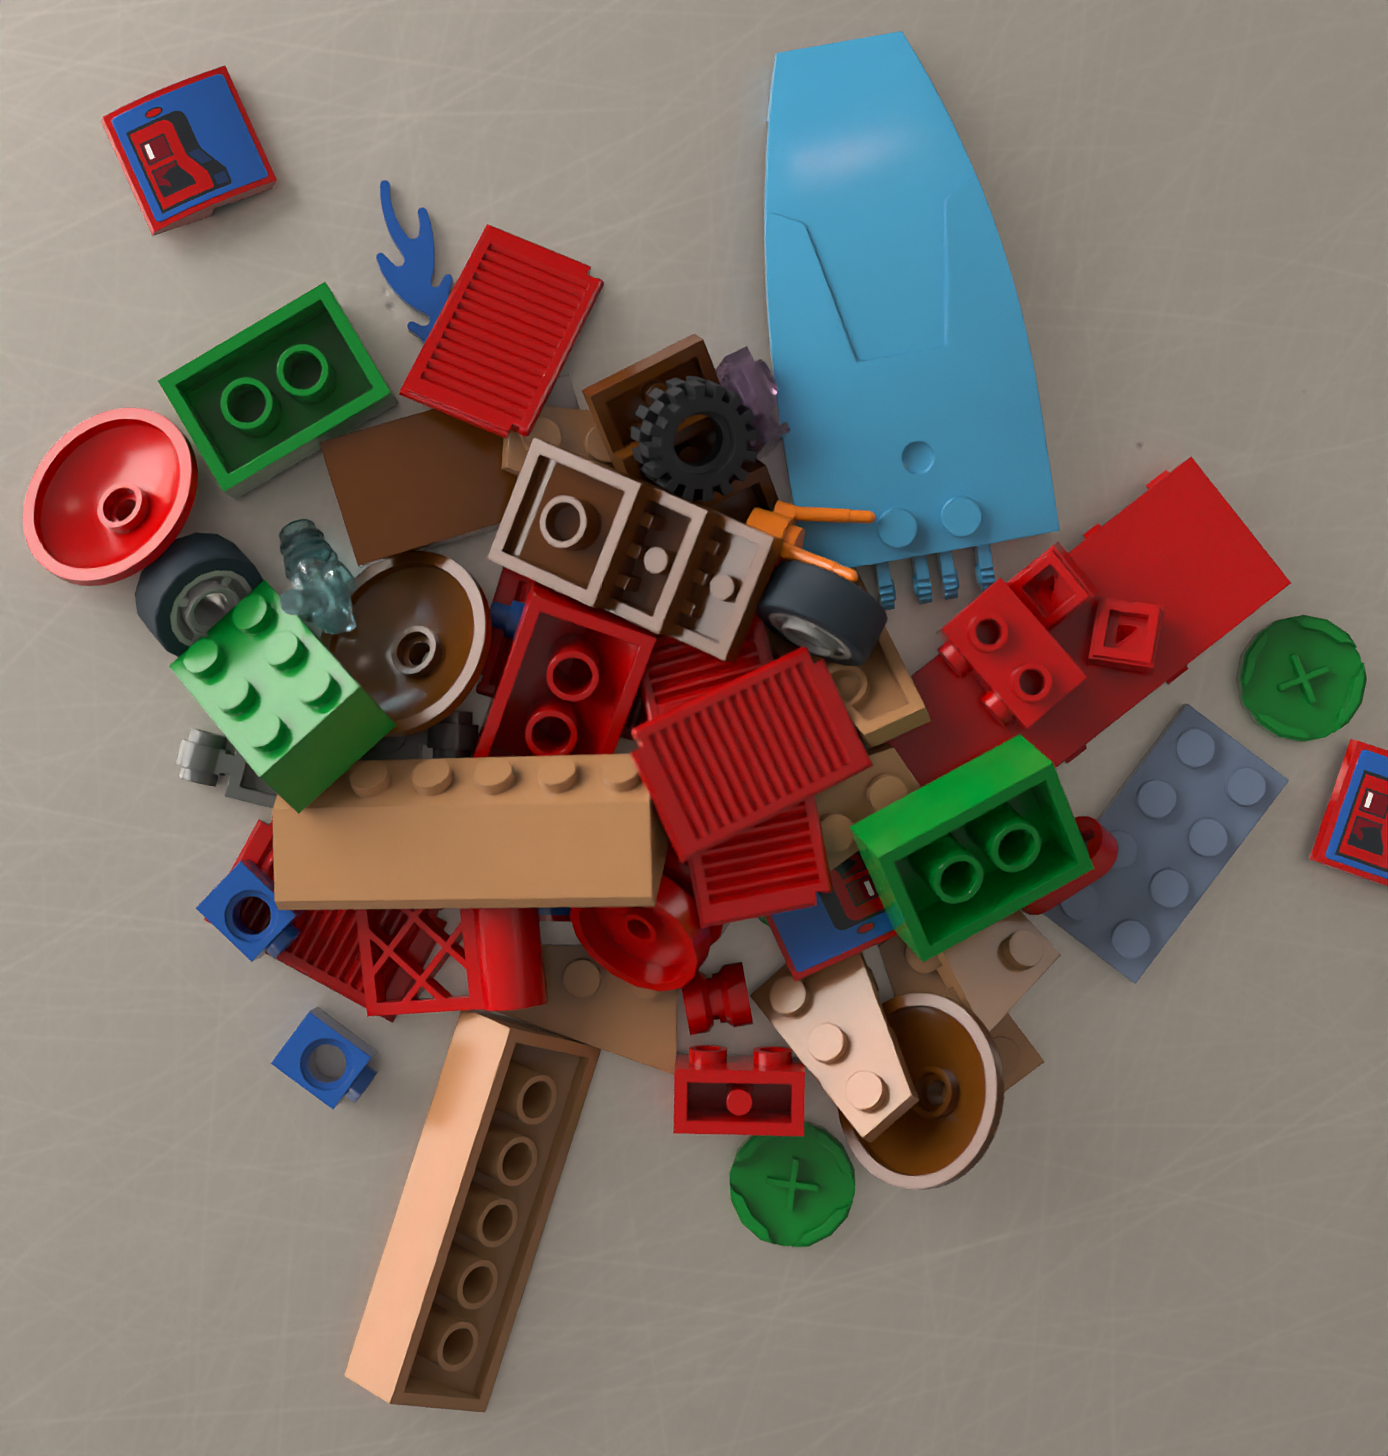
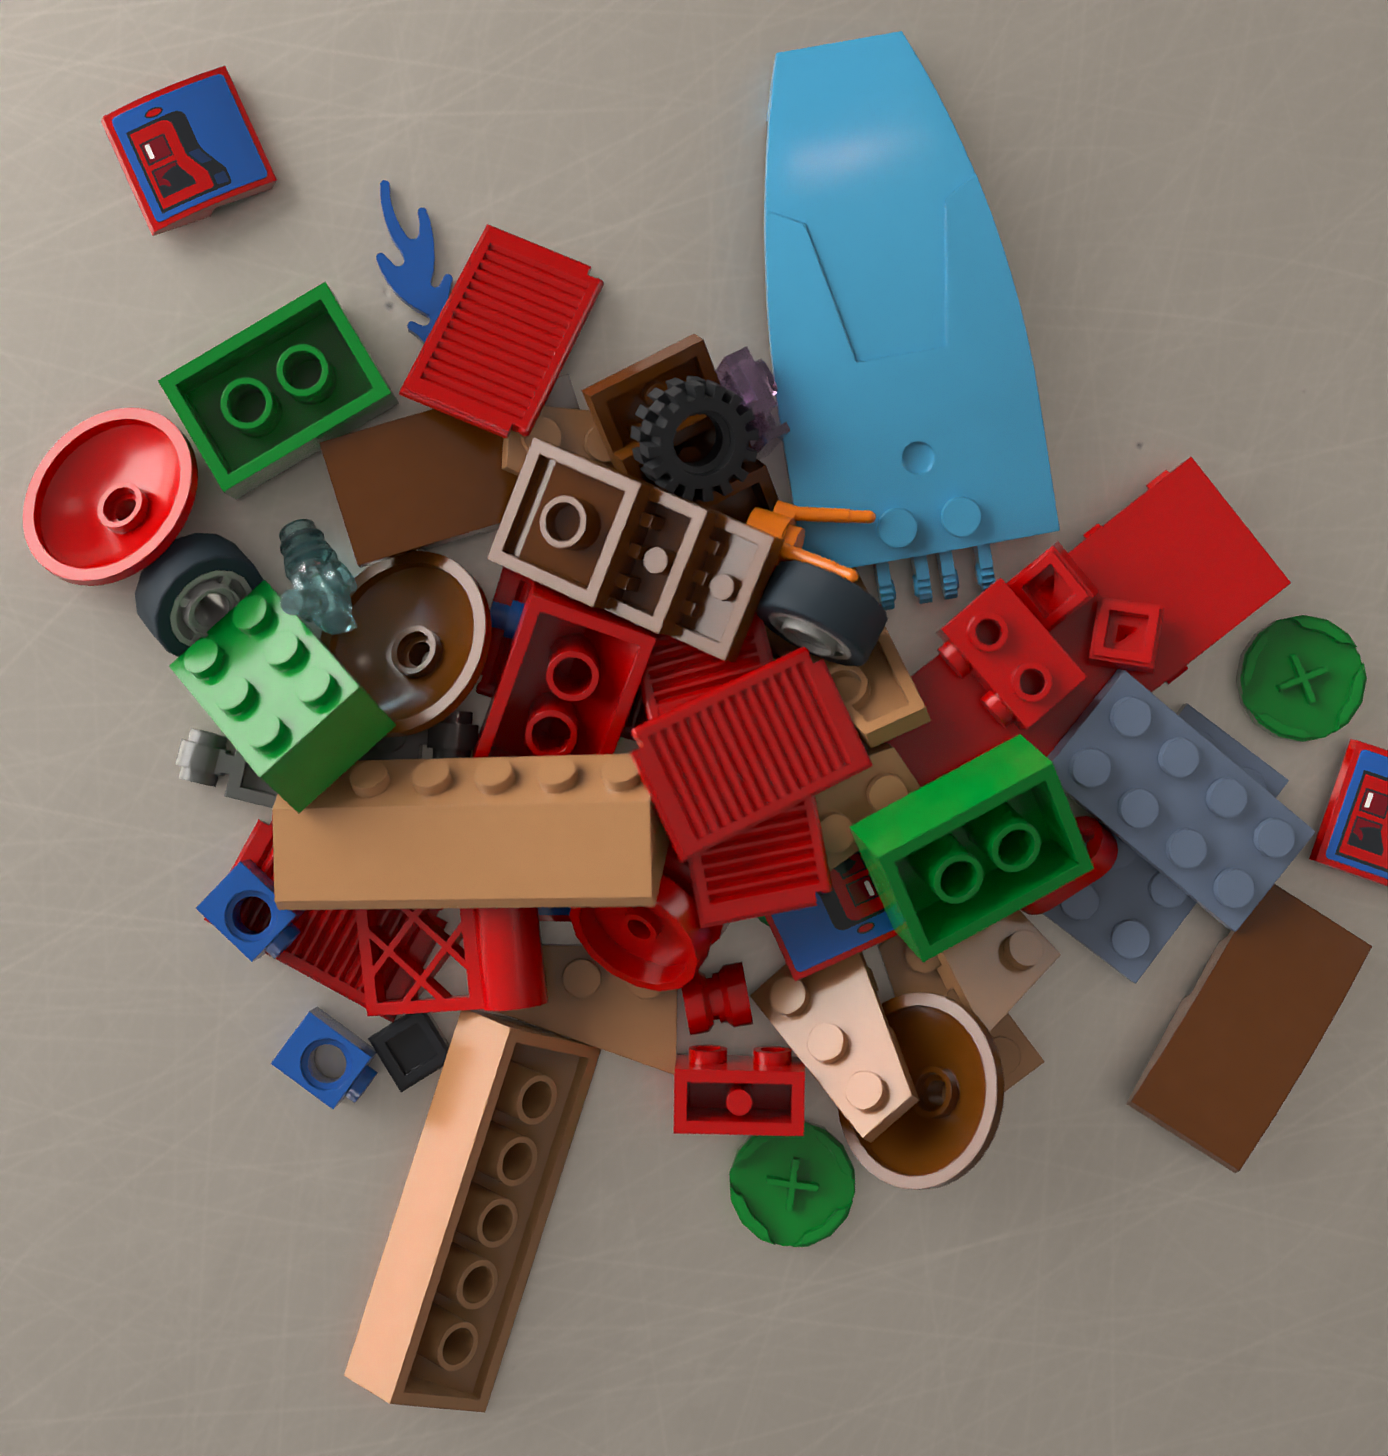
(411, 1048): none -> black tile
(1177, 800): none -> sand blue plate
(1249, 1027): none -> reddish brown slope

